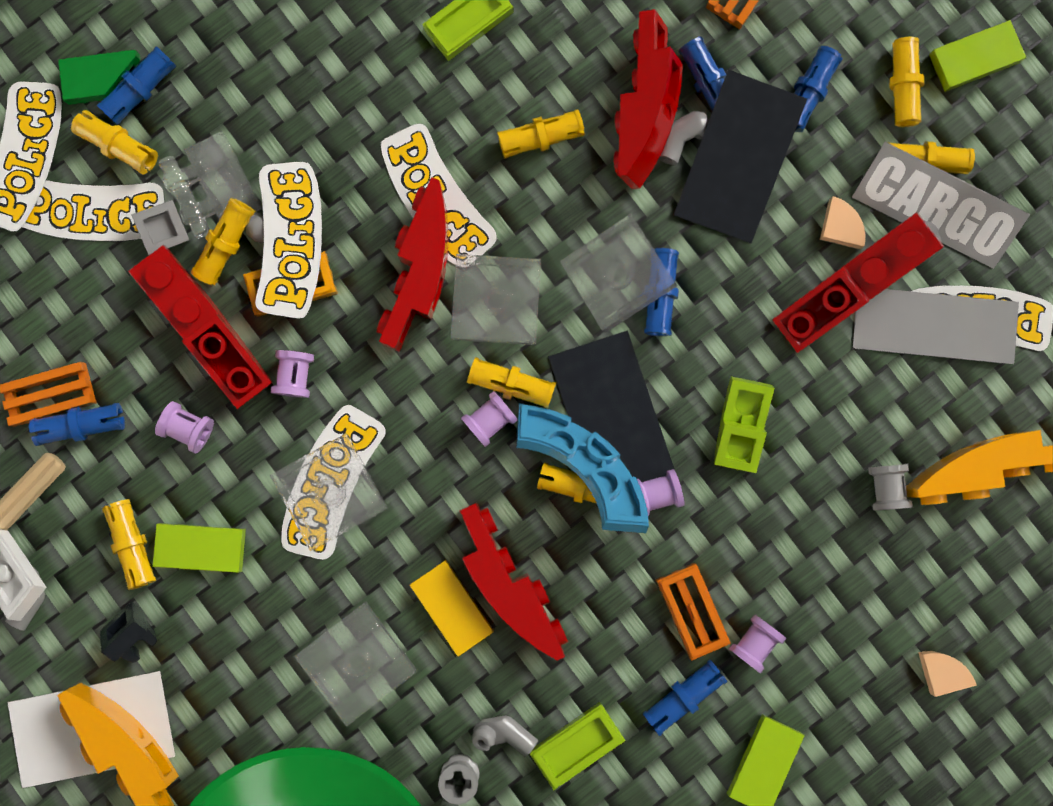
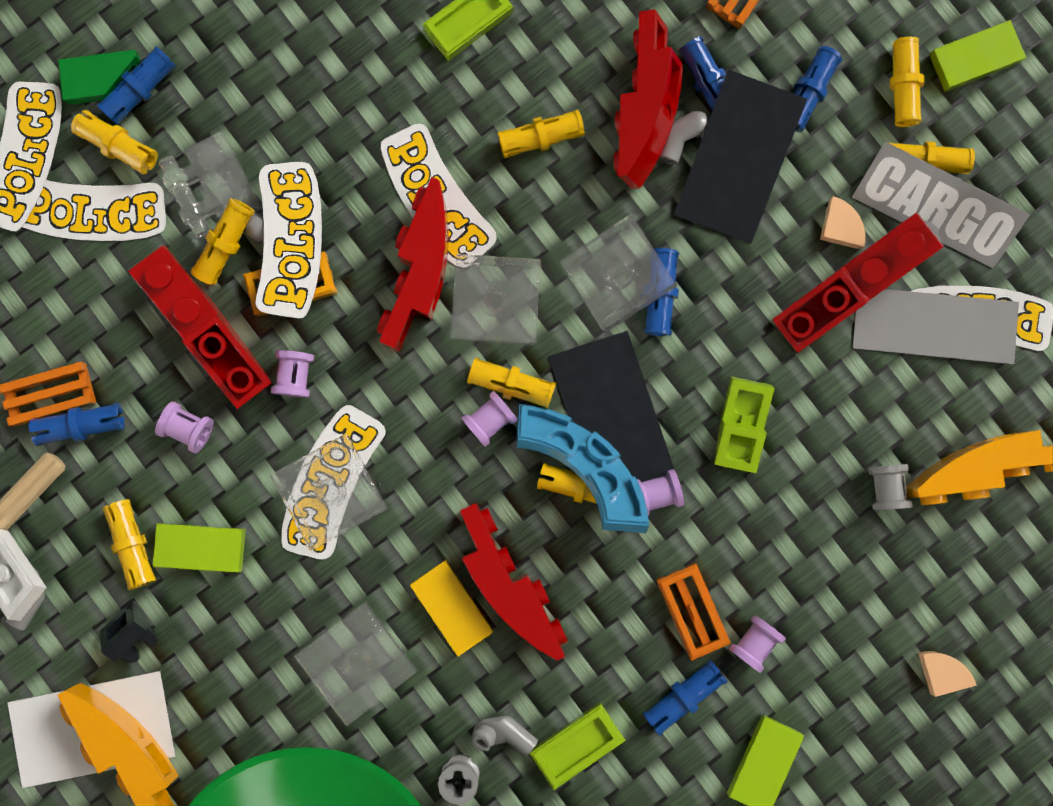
(160, 226): light grey plate -> none

